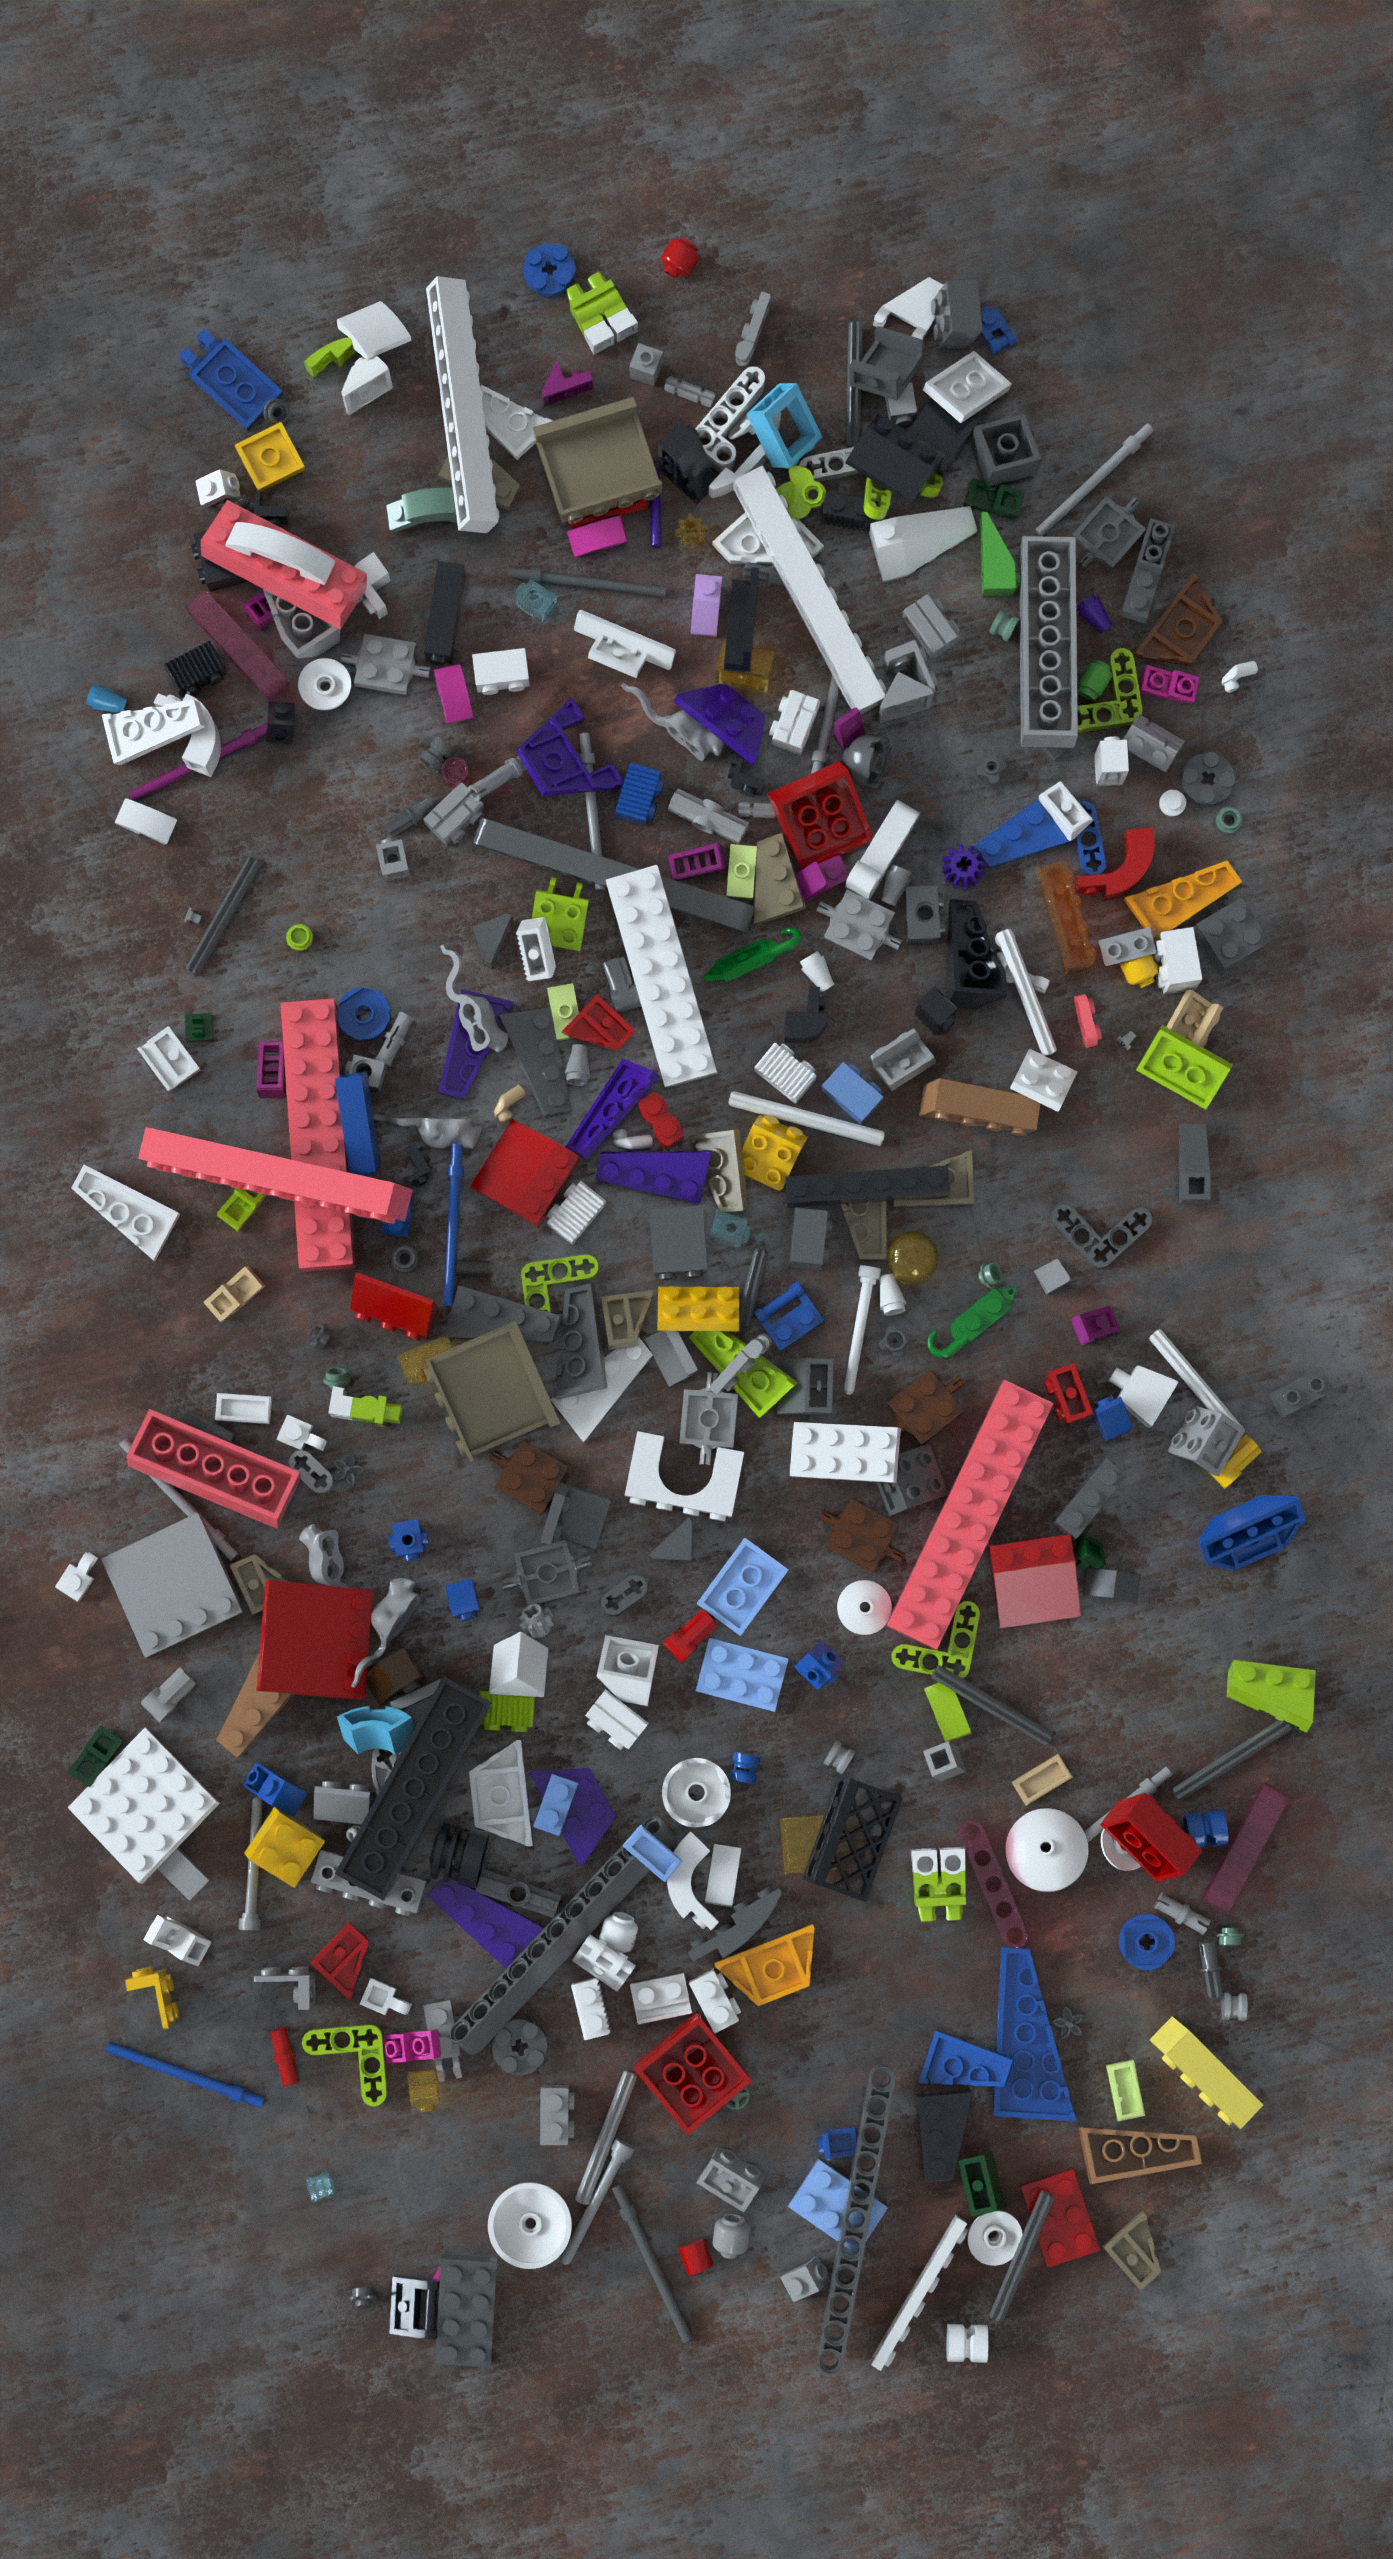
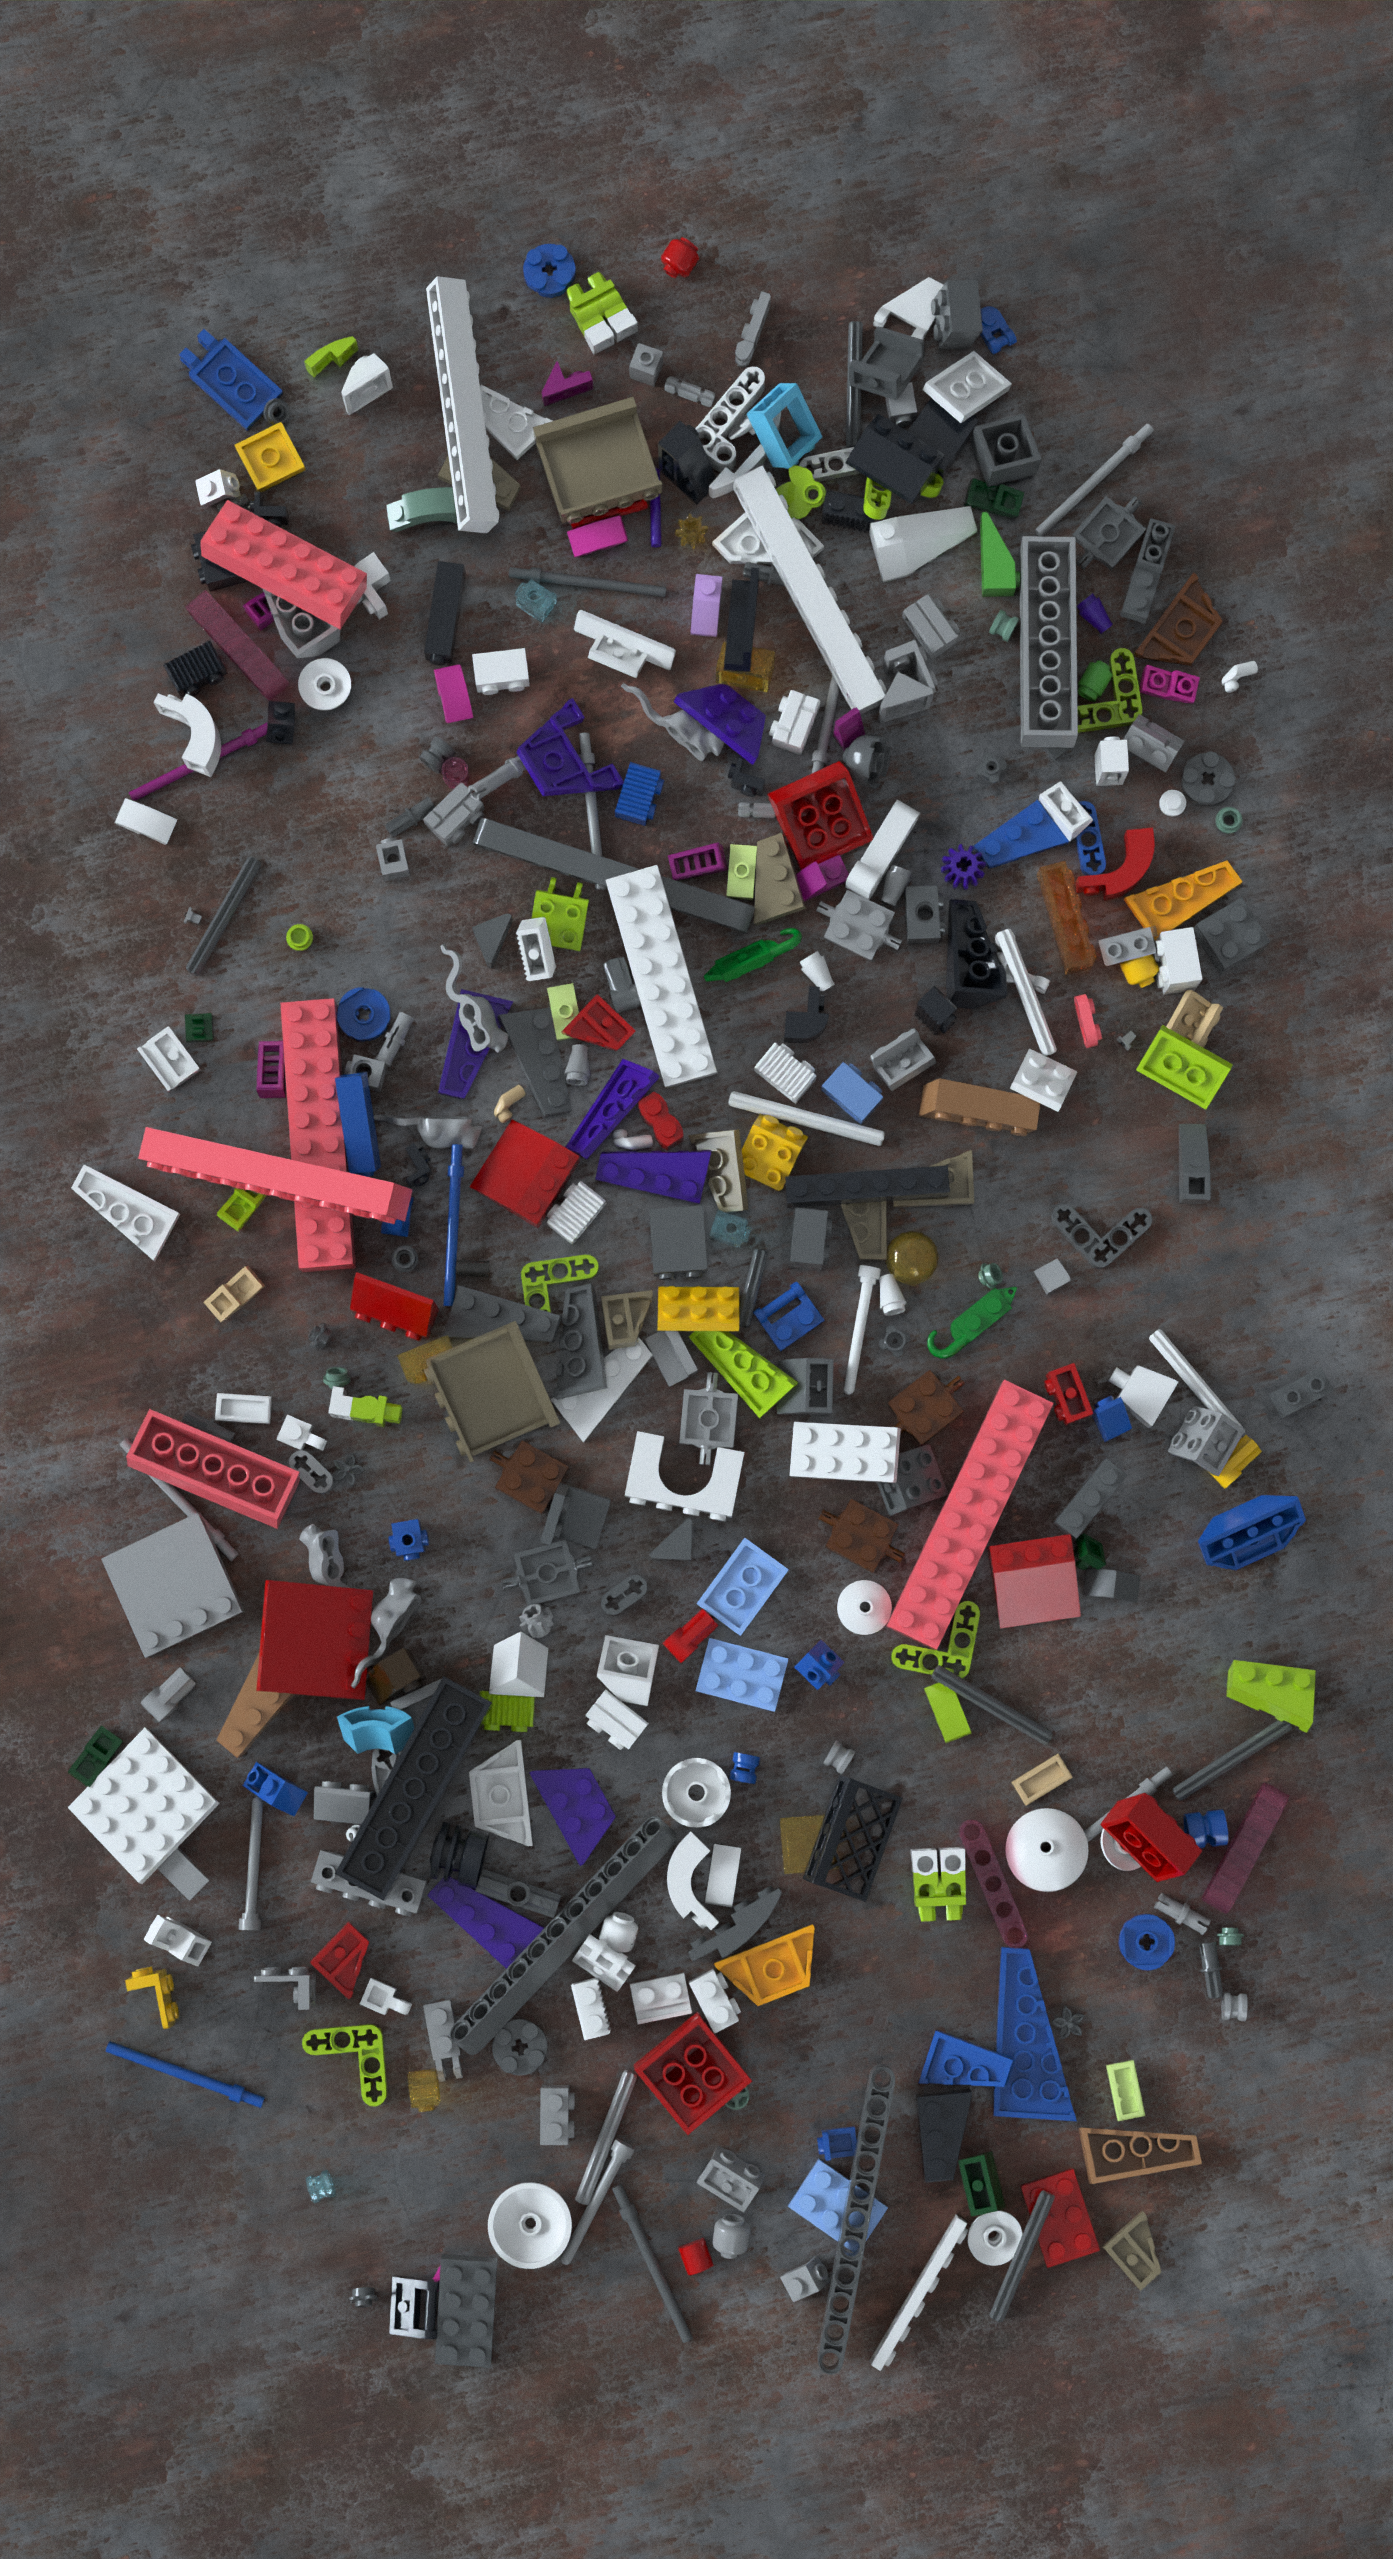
(76, 1579): white plate -> none
(105, 700): dark azure cone -> none
(144, 730): white wing -> none
(251, 1577): dark tan wing -> none
(281, 548): white slope -> none
(284, 1847): yellow brick -> none
(284, 2056): red pin -> none
(374, 330): white slope -> none
(385, 664): light grey plate -> none
(412, 2046): dark pink slope -> none
(463, 1600): blue slope -> none
(556, 1804): medium blue brick -> none
(652, 1853): light blue tile -> none
(708, 816): light grey piece -> none
(741, 1362): light grey hinge -> none
(944, 1761): light grey brick -> none
(967, 2343): white wheel -> none
(1095, 1325): magenta slope -> none
(1205, 2072): light yellow wedge -> none

